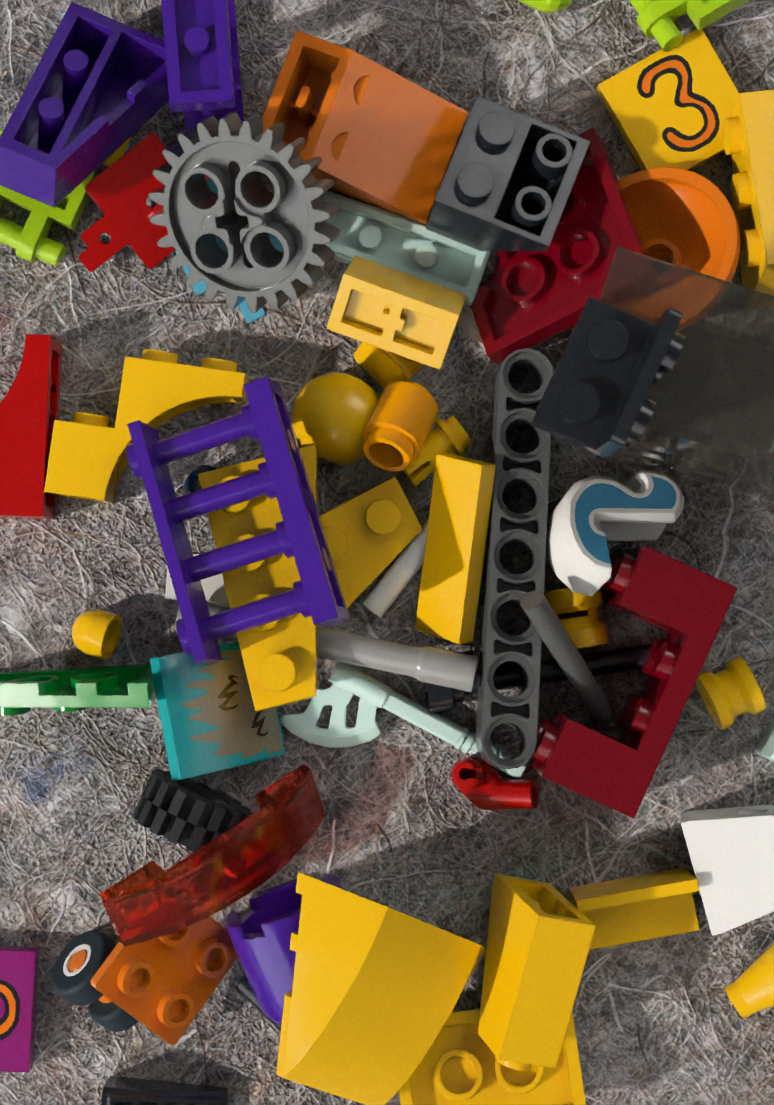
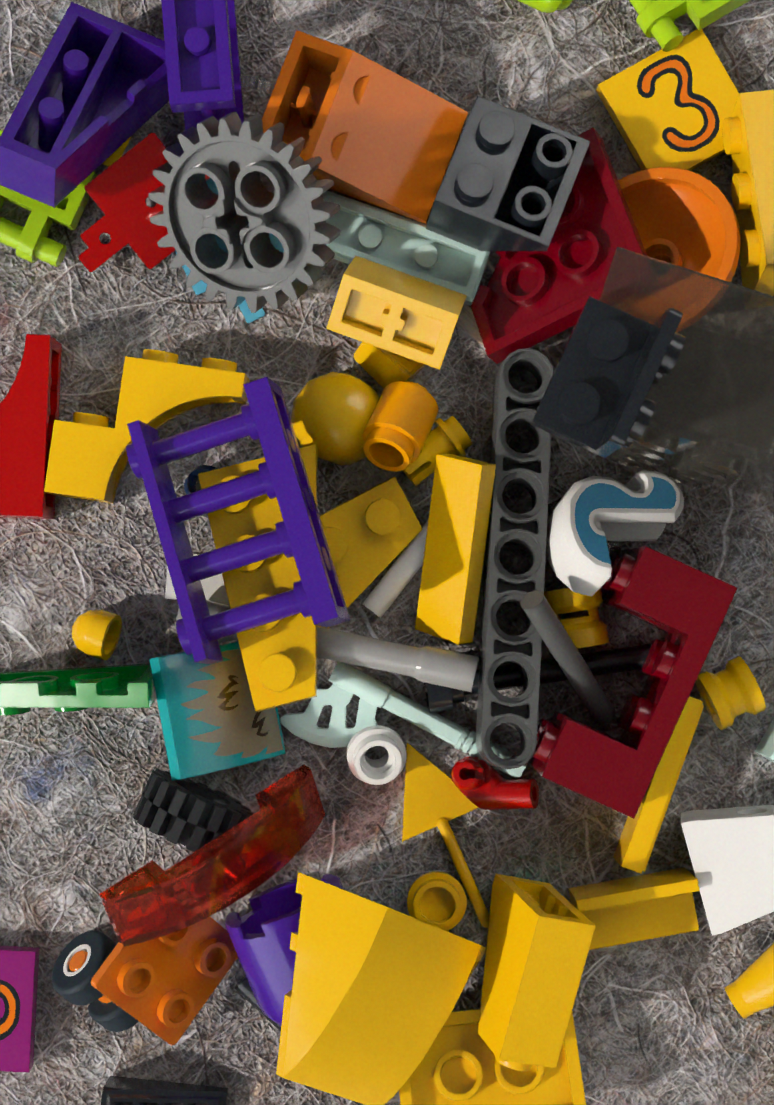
(379, 770): none -> white plate
(431, 802): none -> yellow piece
(437, 900): none -> yellow plate
(642, 831): none -> yellow tile

